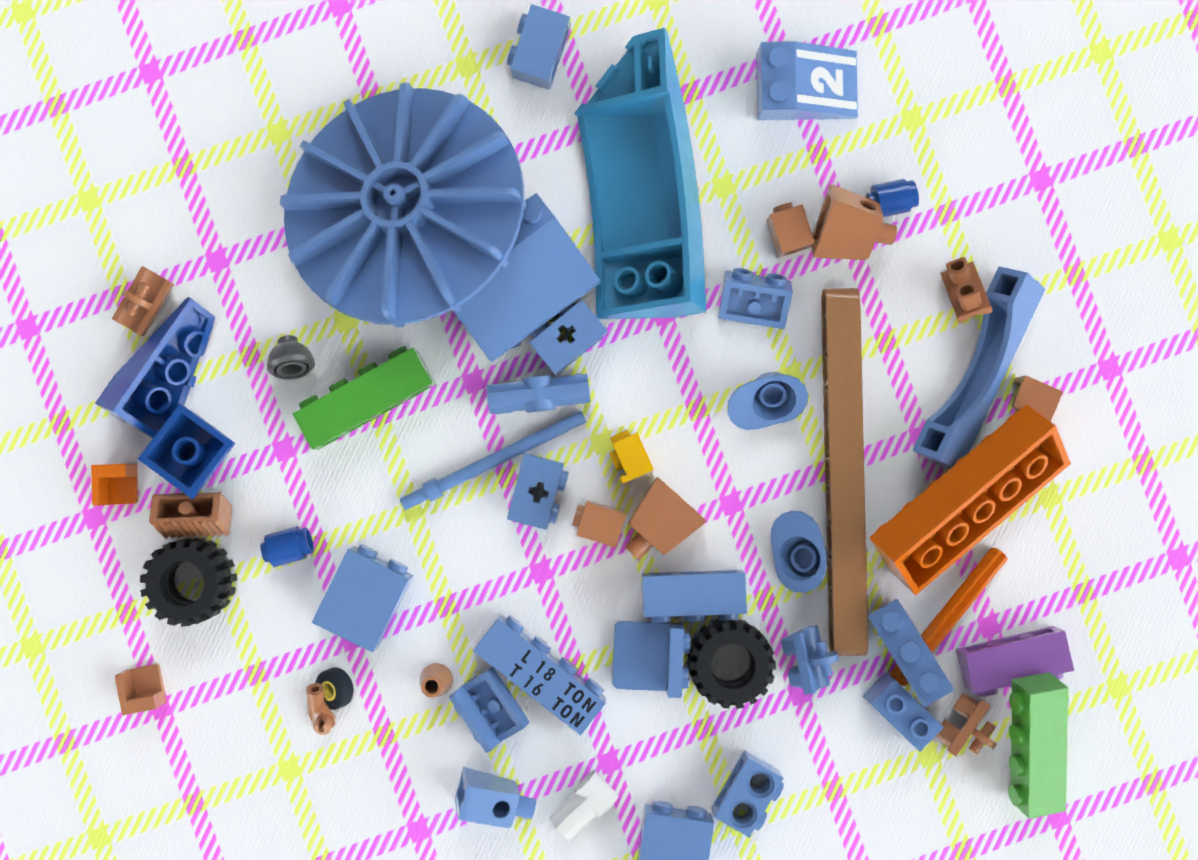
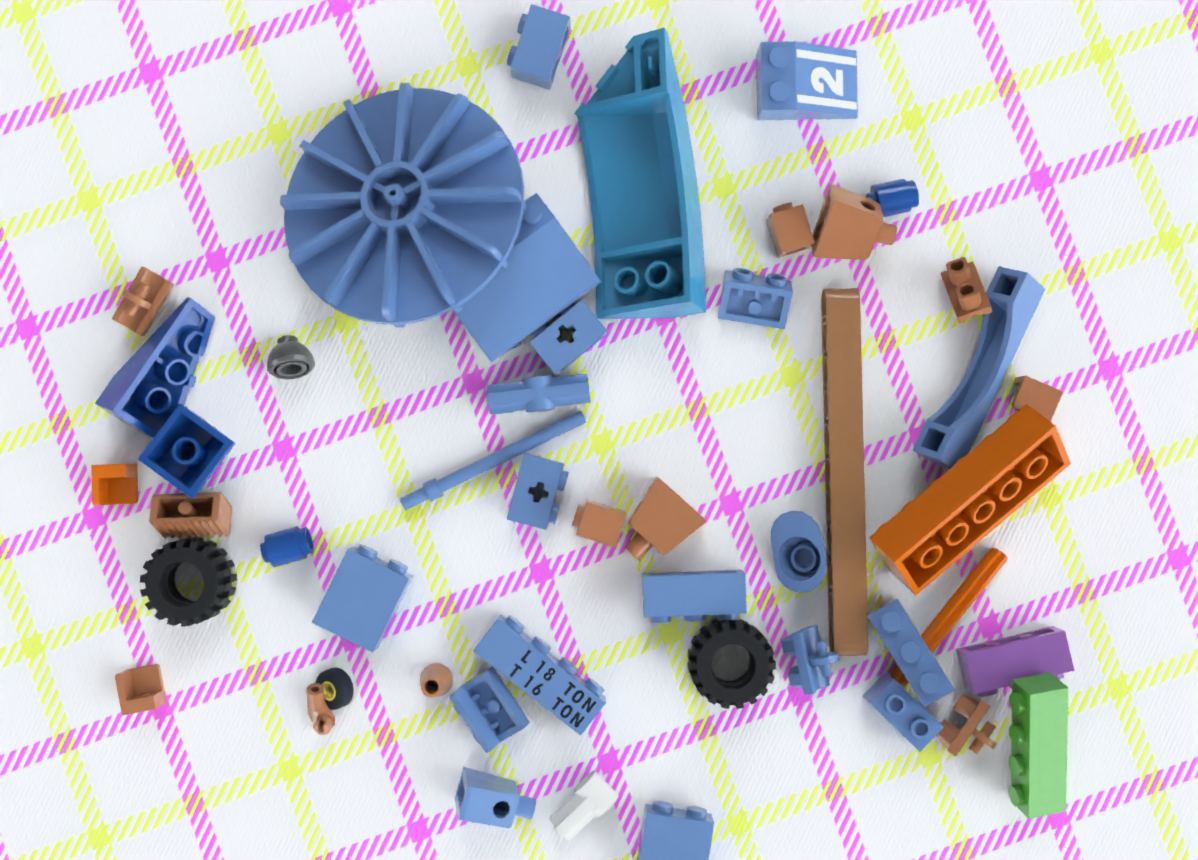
(364, 398): bright green brick -> none
(630, 456): yellow brick -> none
(650, 657): medium blue bracket -> none
(738, 790): medium blue brick -> none
(767, 401): medium blue piece -> none

